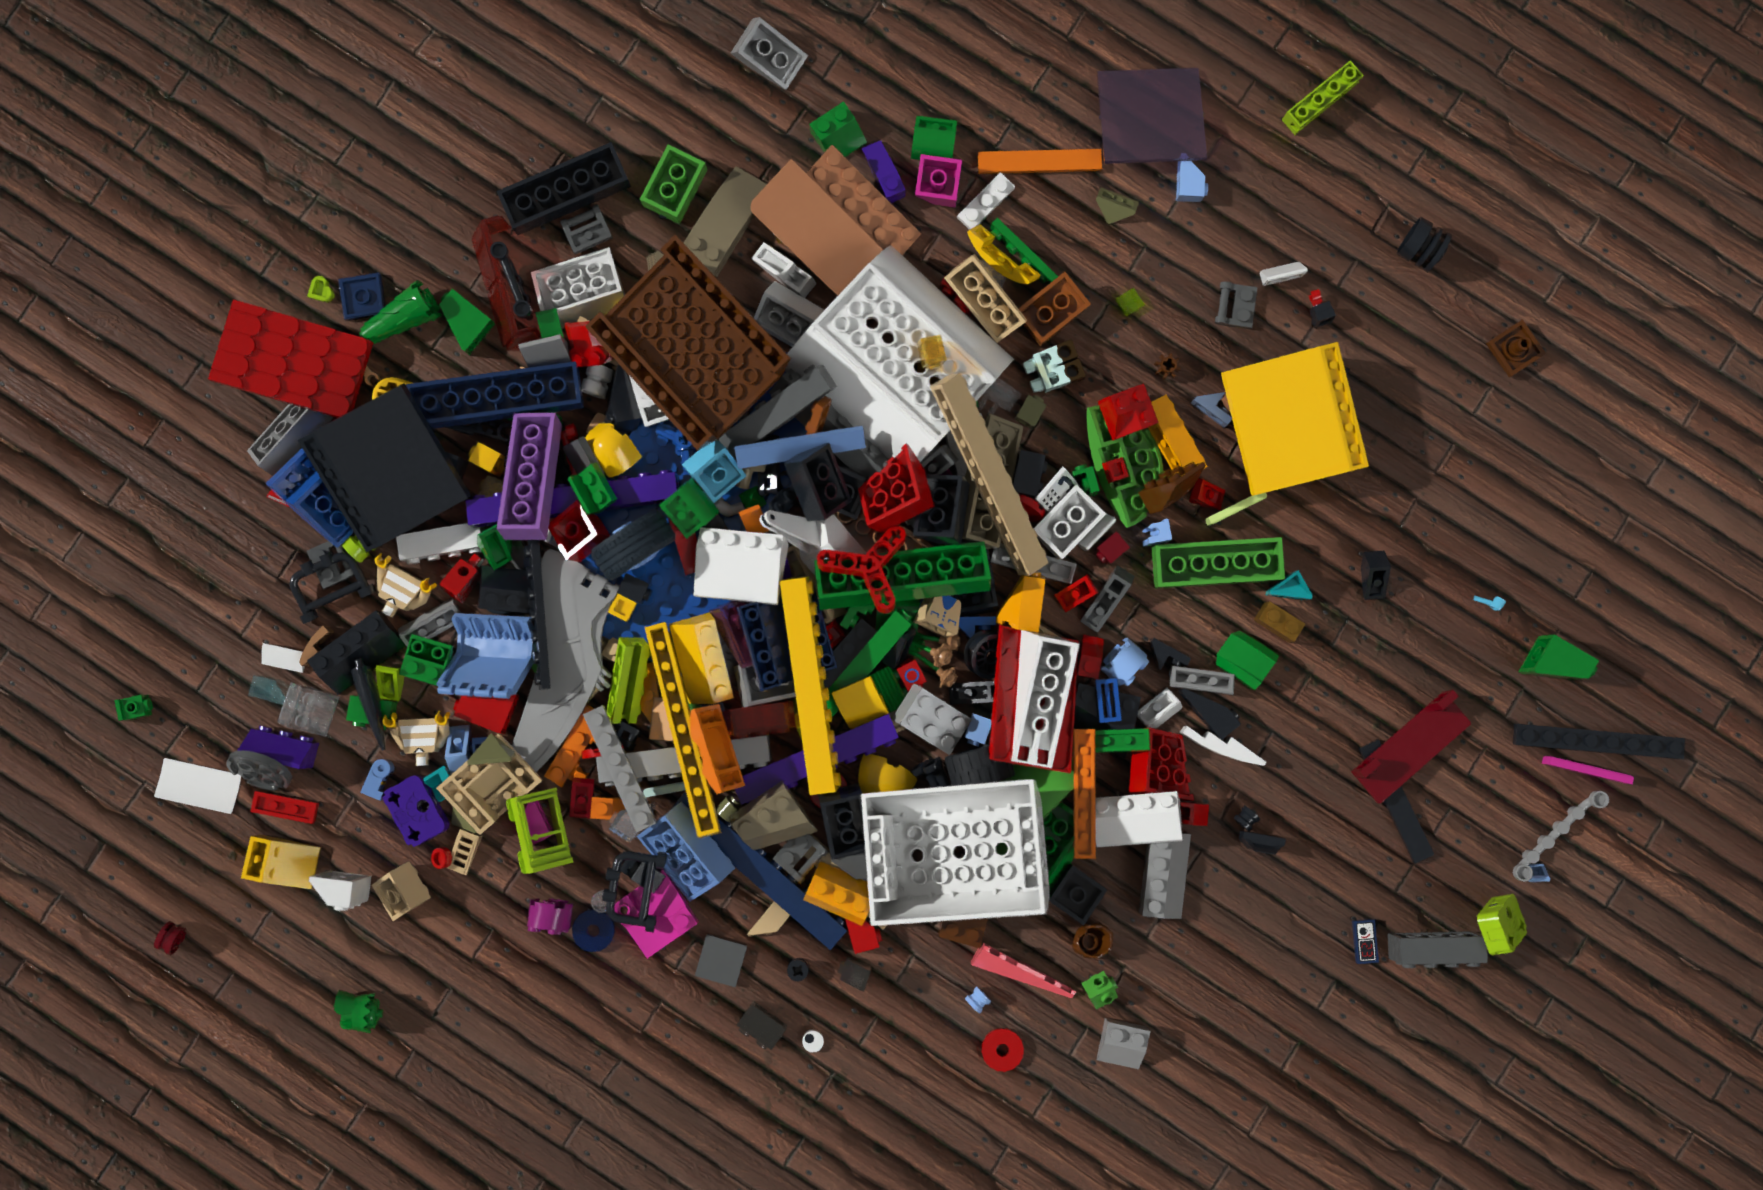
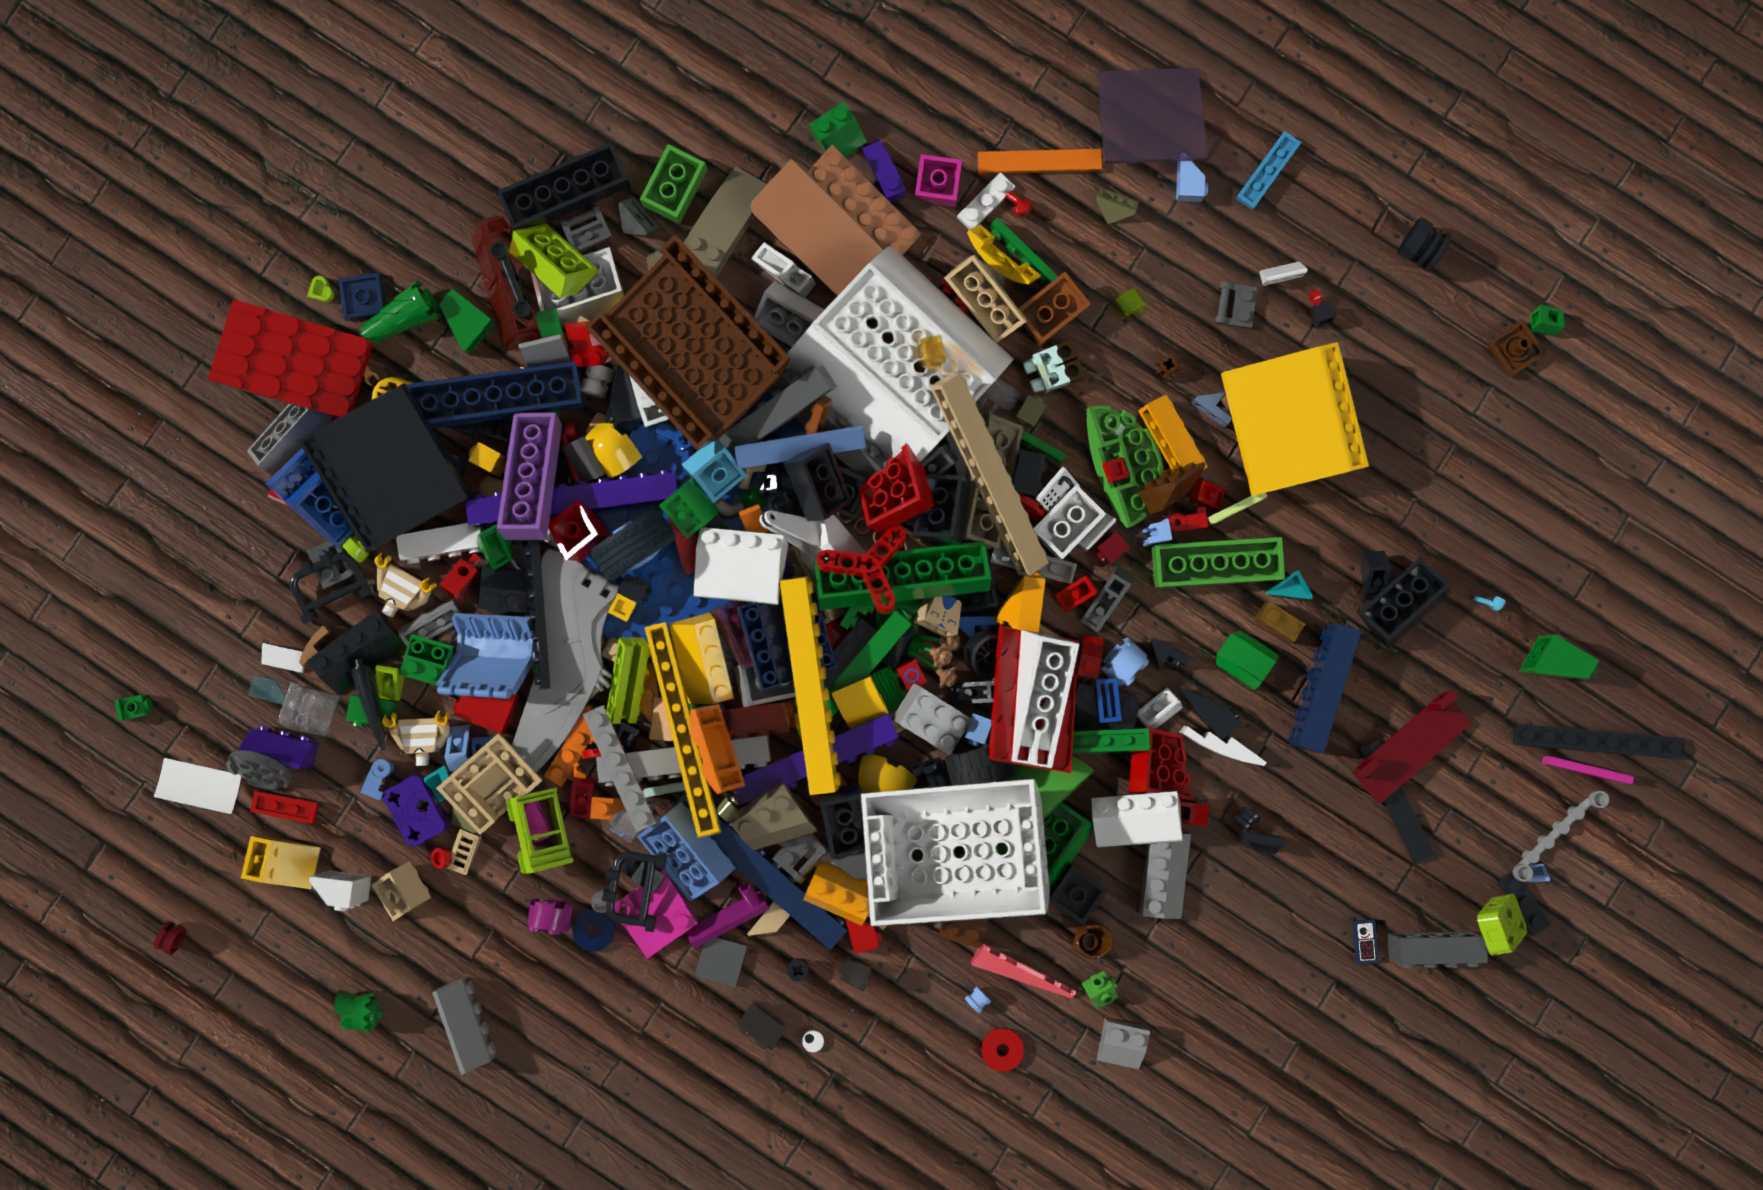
(464, 1025): none -> light grey slope
(491, 751): olive slope -> none
(552, 259): none -> lime slope
(592, 489): green bracket -> none
(635, 218): none -> flat silver slope
(730, 917): none -> magenta piece
(769, 53): light grey slope -> none
(933, 137): green brick -> none
(1021, 207): none -> red plate
(1041, 447): none -> green tile
(1084, 794): orange tile -> none
(1089, 482): green bracket -> none
(1128, 411): red slope -> none
(1191, 522): none -> red leg
(1201, 680): light grey slope -> none
(1268, 170): none -> dark azure plate
(1322, 97): lime brick -> none
(1324, 688): none -> dark blue brick
(1405, 602): none -> black slope
(1531, 911): none -> black plate
(1547, 320): none -> green brick

